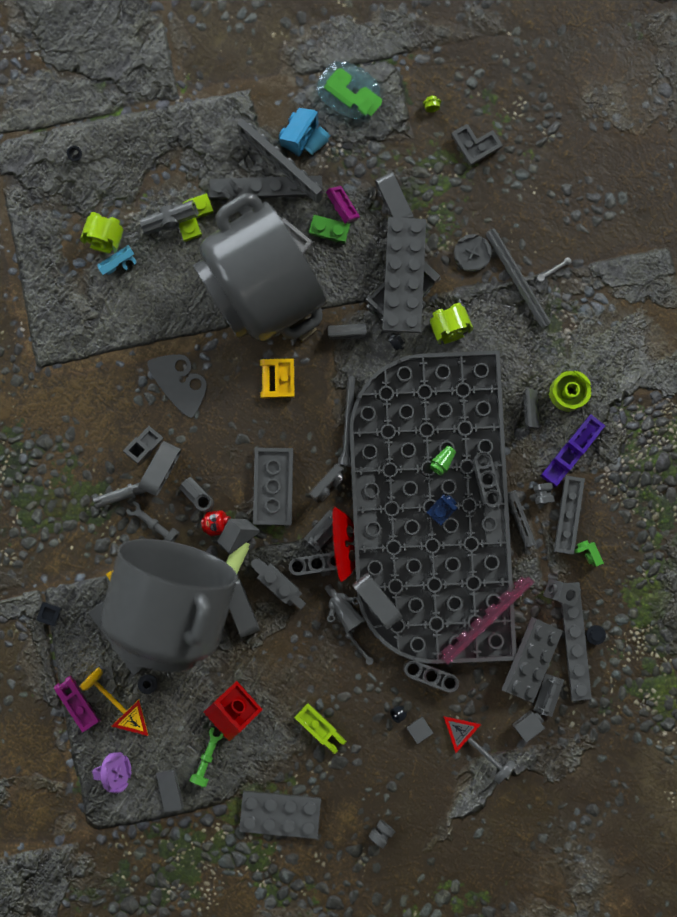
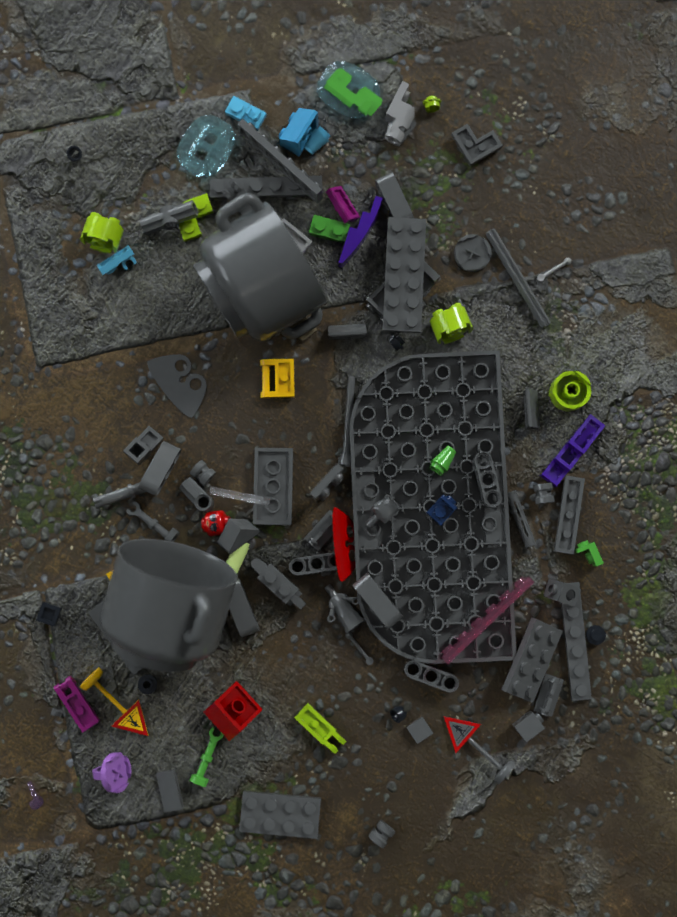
(37, 800): none -> clear purple hand
(194, 139): none -> clear light blue piece
(202, 472): none -> dark grey wheel
(239, 495): none -> clear tile
(241, 110): none -> medium azure plate
(357, 236): none -> dark purple slope
(383, 510): none -> dark grey piece
(400, 117): none -> light grey plate

